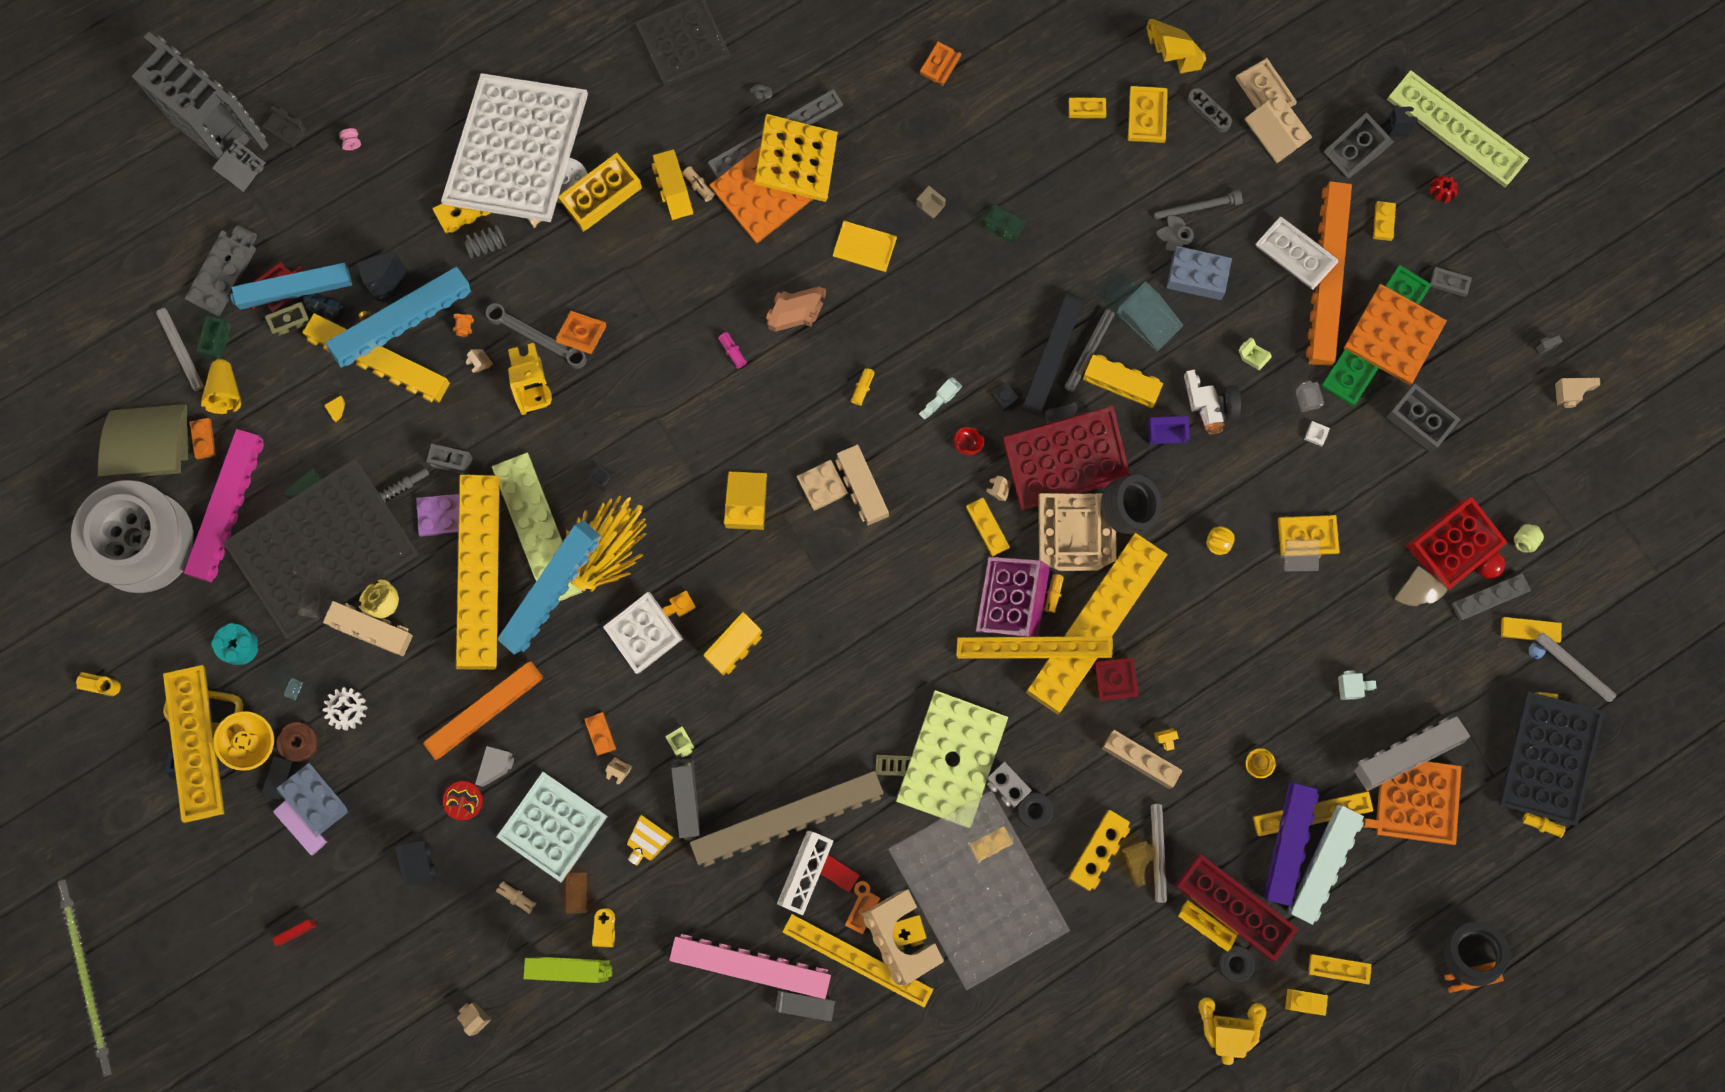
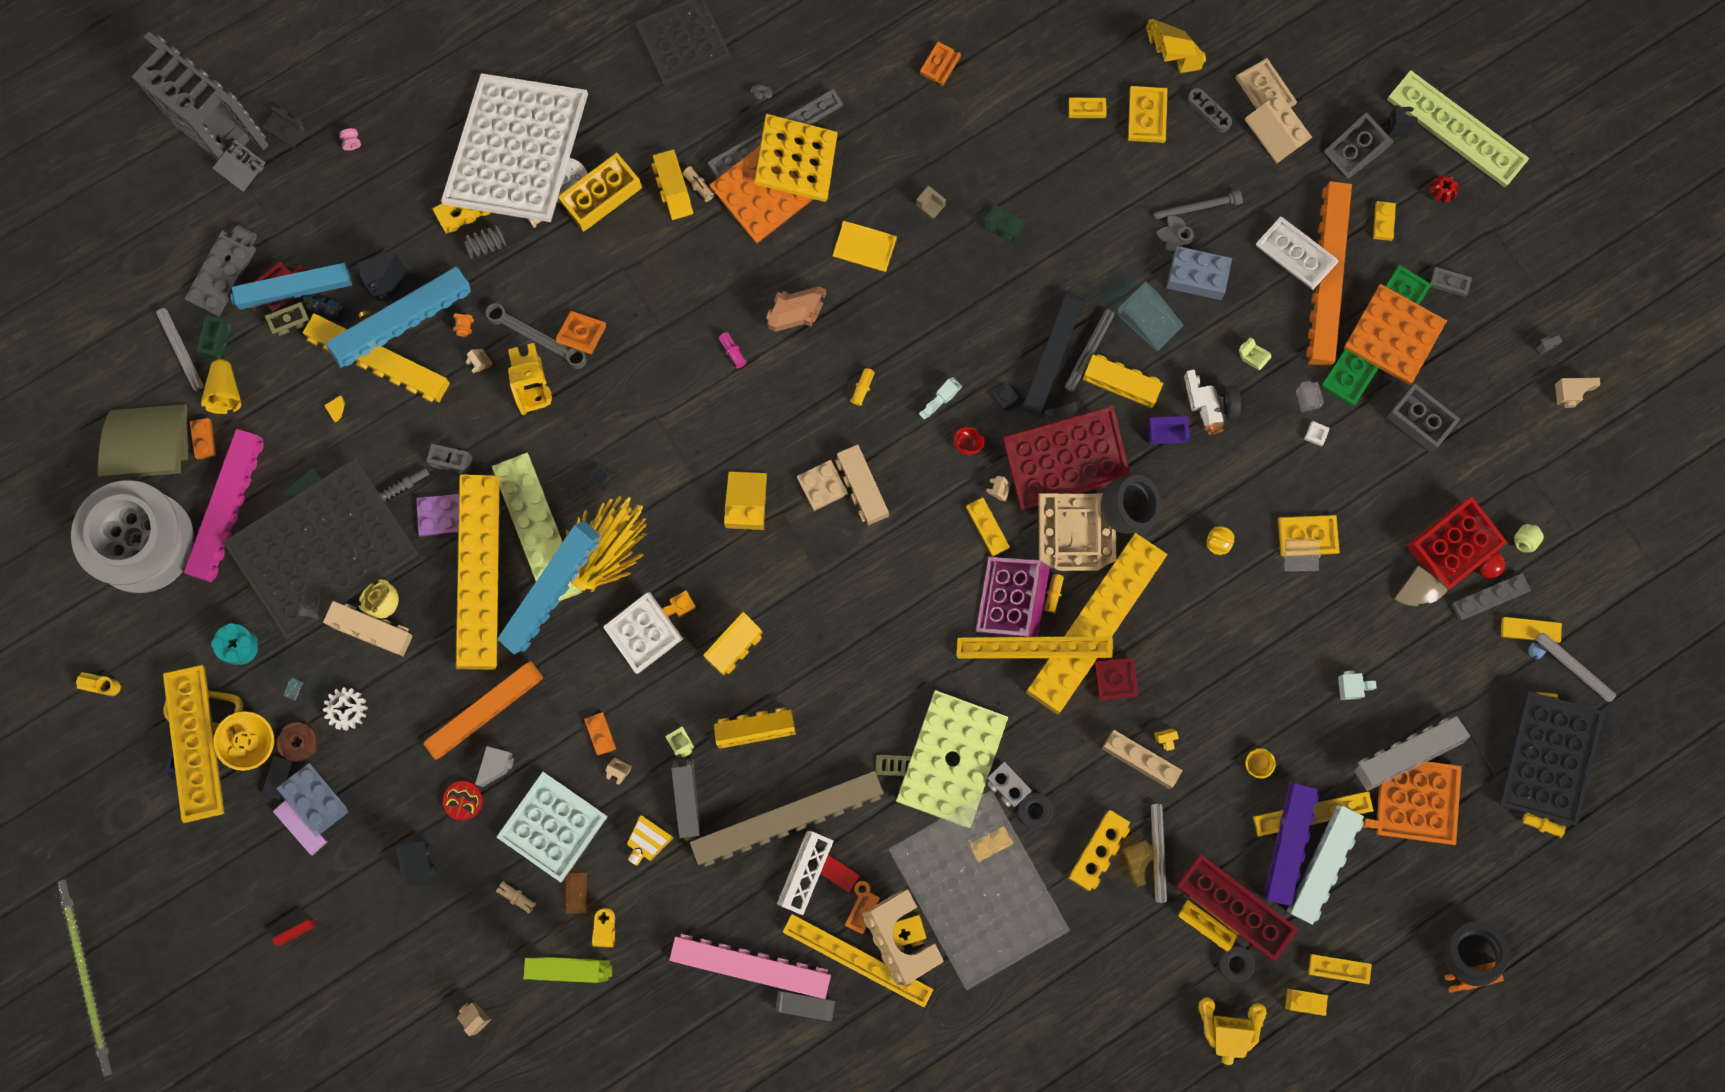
(755, 728): none -> yellow slope

